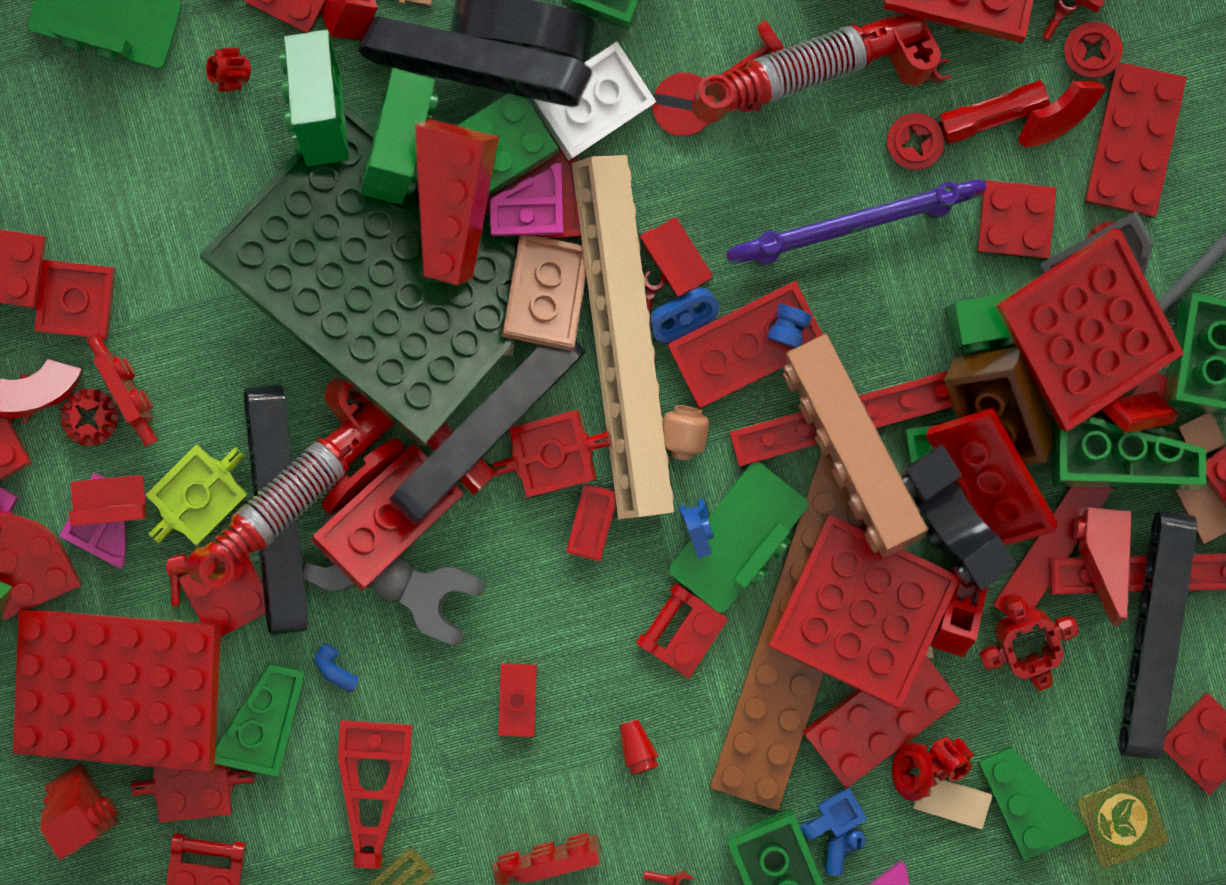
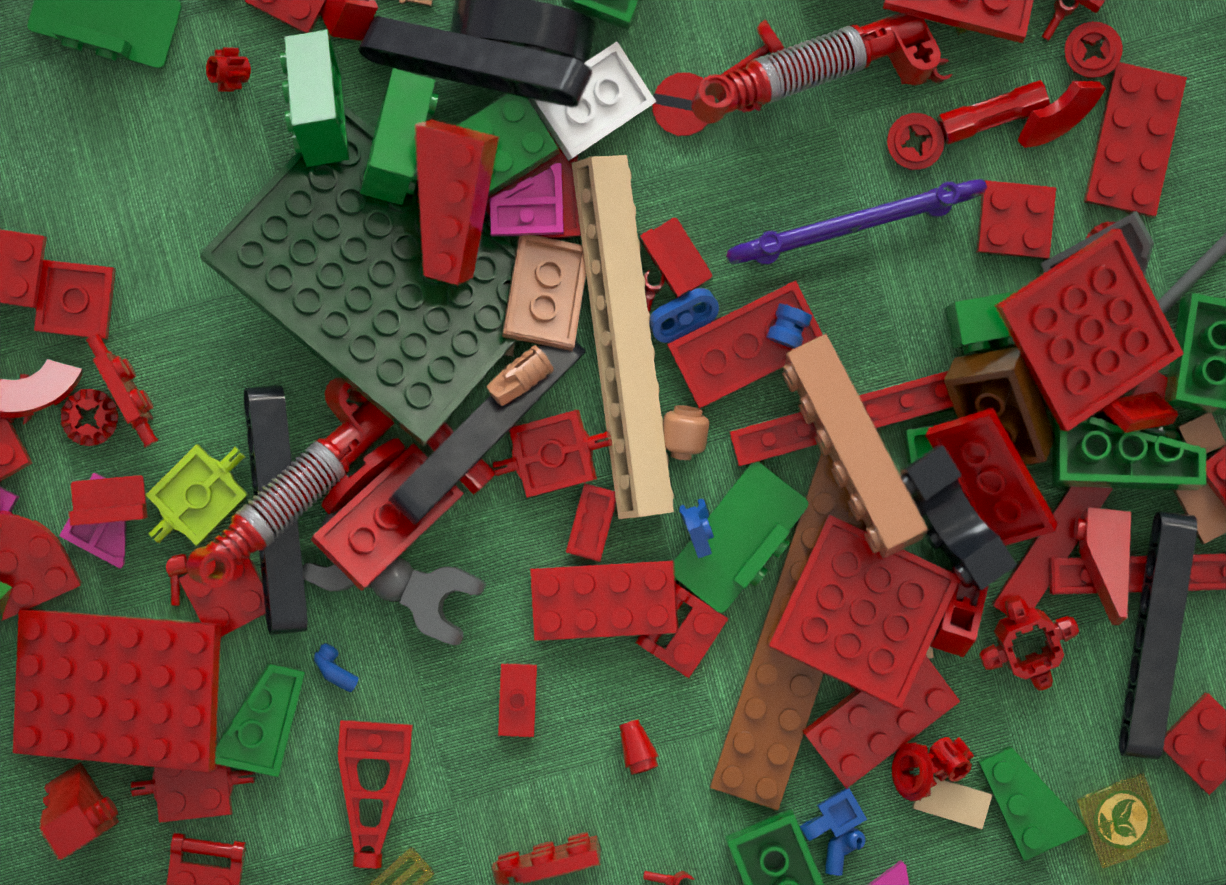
(520, 376): none -> nougat hinge
(604, 600): none -> red plate

